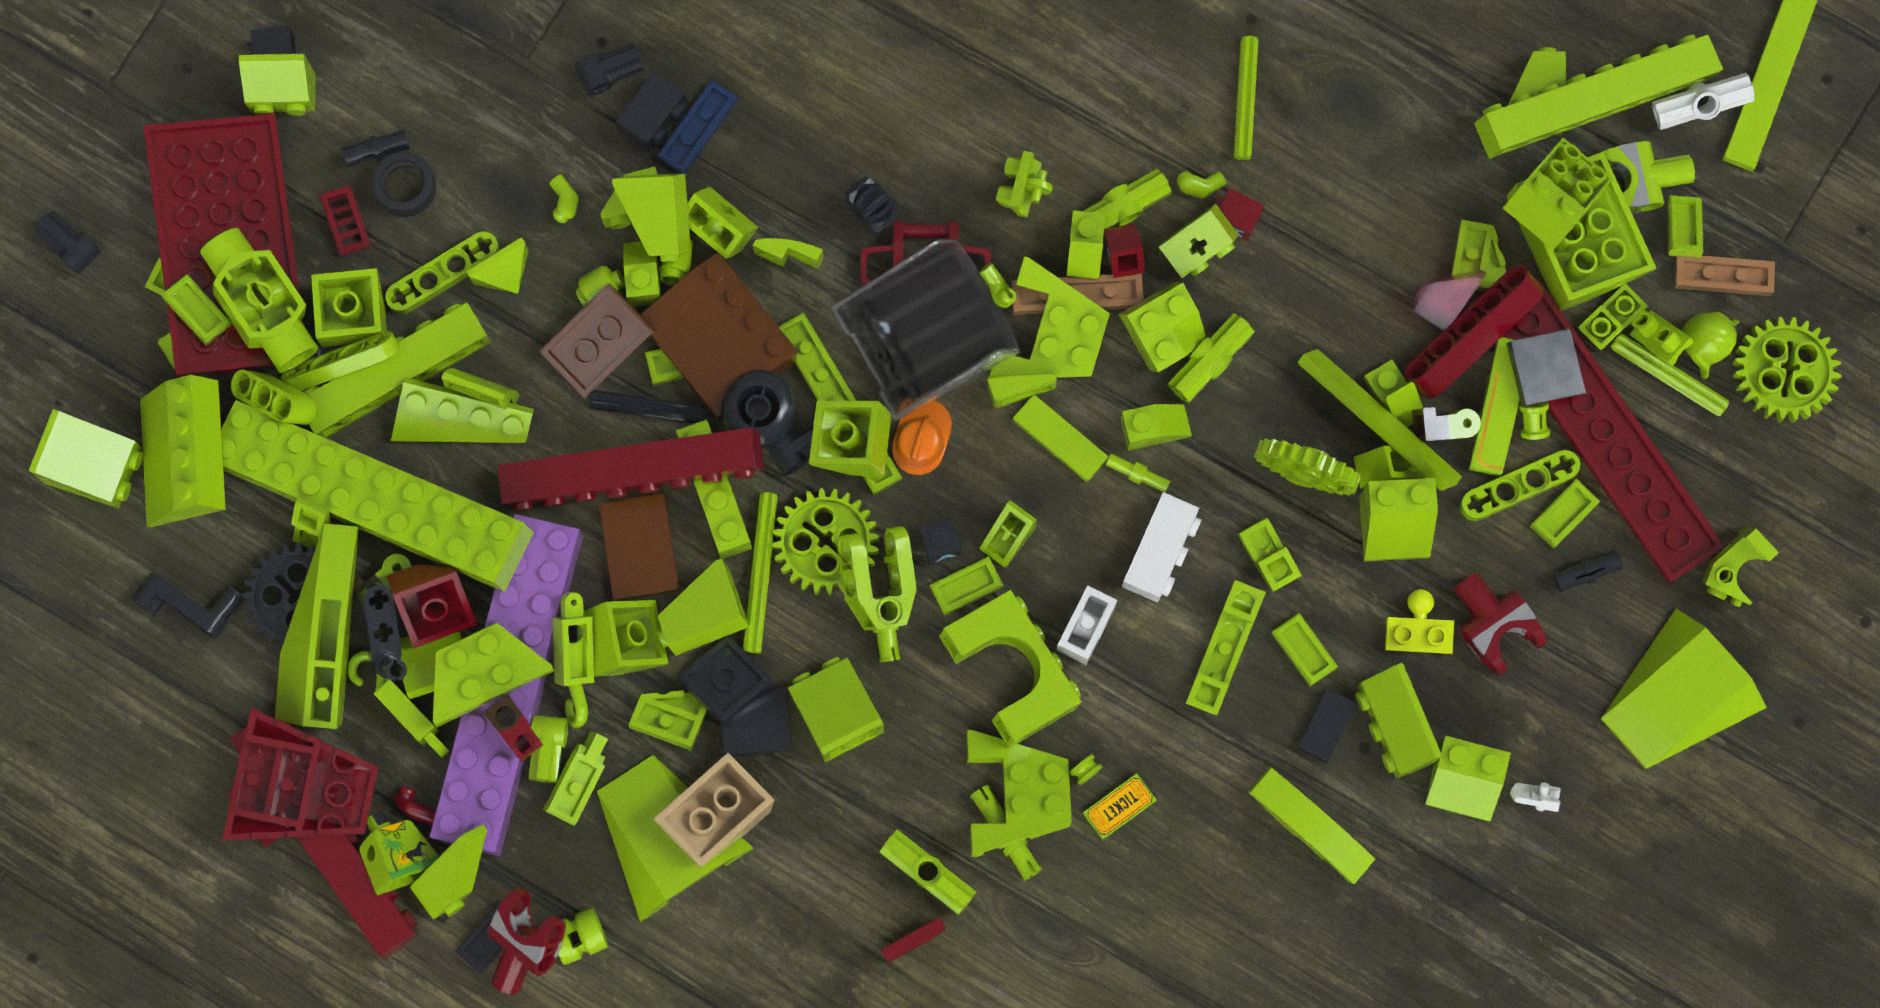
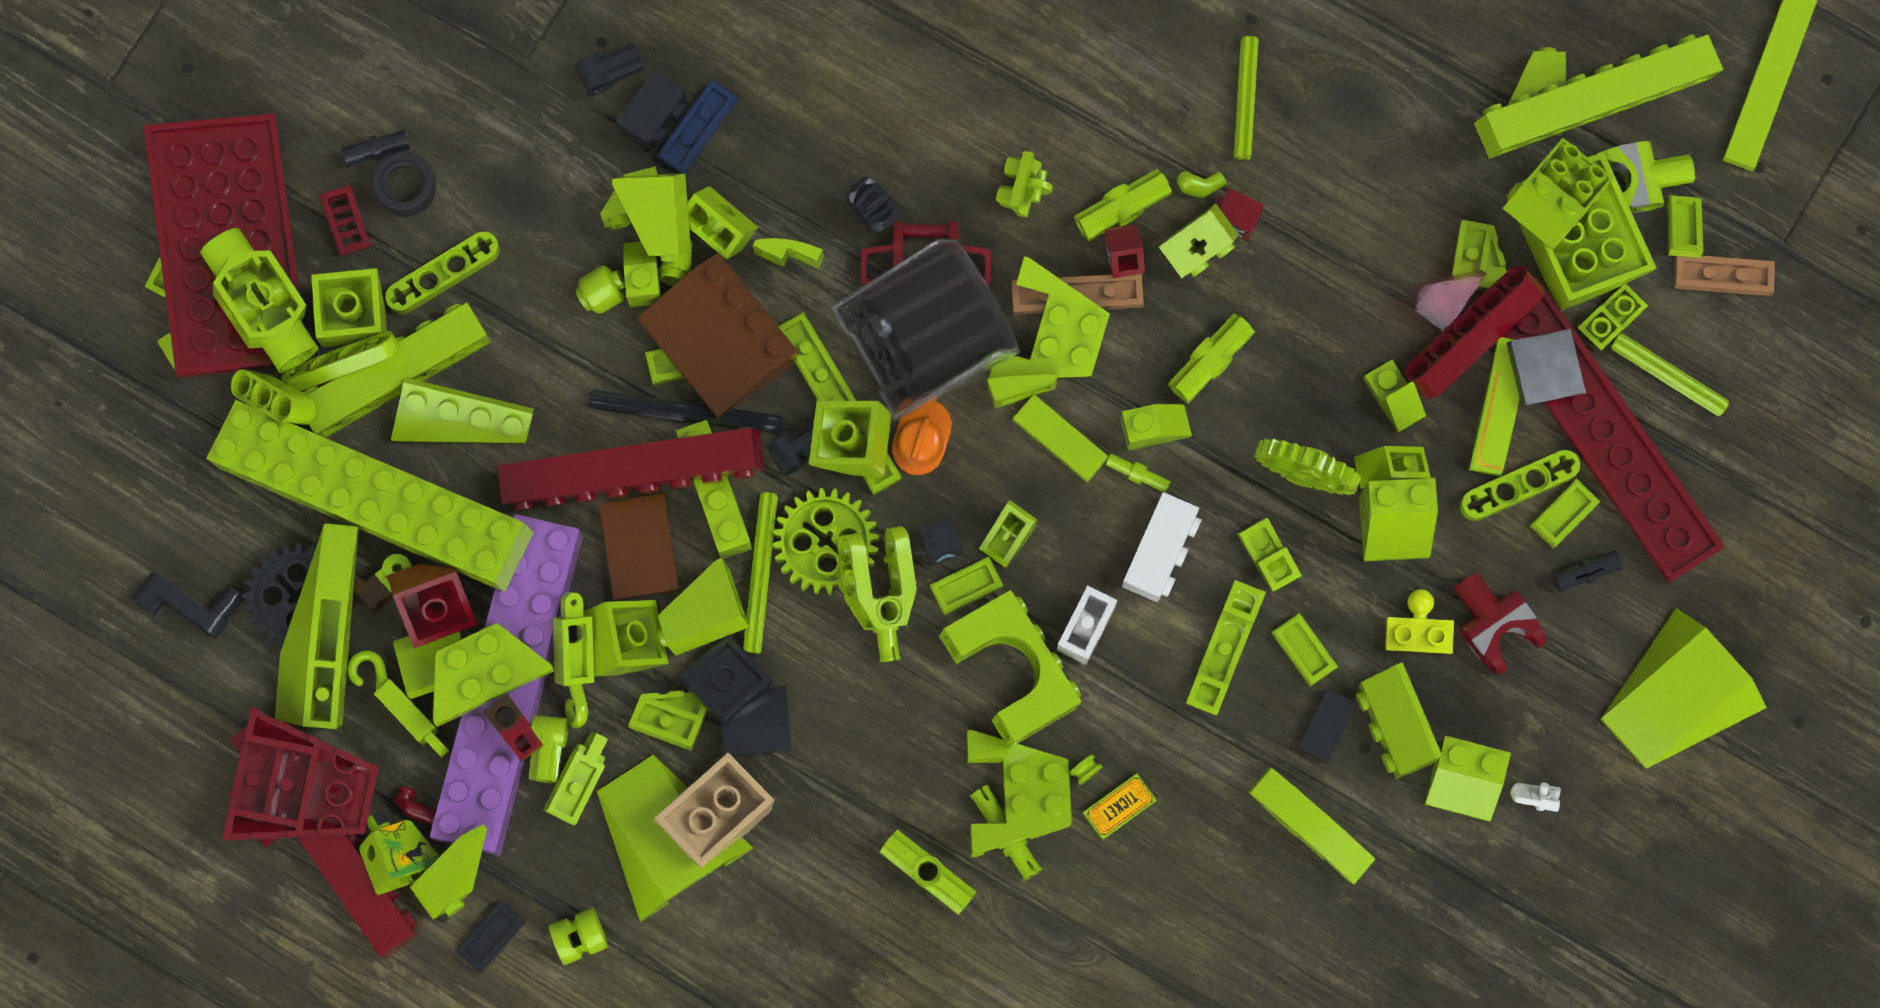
(71, 246): black piece -> none
(86, 459): slope -> none
(182, 450): lime slope -> none
(196, 309): lime tile -> none
(272, 41): black brick -> none
(277, 83): lime slope -> none
(308, 522): lime slope -> none
(388, 650): black beam -> none
(479, 388): lime slope -> none
(503, 269): lime slope -> none
(523, 942): dark red connector -> none
(567, 200): lime arm -> none
(597, 340): reddish brown tile -> none
(759, 402): black hat -> none
(836, 708): lime slope -> none
(913, 940): dark red tile -> none
(1001, 292): lime arm -> none
(1086, 244): lime slope -> none
(1164, 326): lime slope -> none
(1379, 419): lime tile -> none
(1455, 425): leg -> none
(1535, 421): lime bush -> none
(1659, 336): lime hips -> none
(1712, 337): lime hair -> none
(1722, 96): white piece -> none
(1746, 546): lime tile -> none
(1758, 364): lime gear -> none

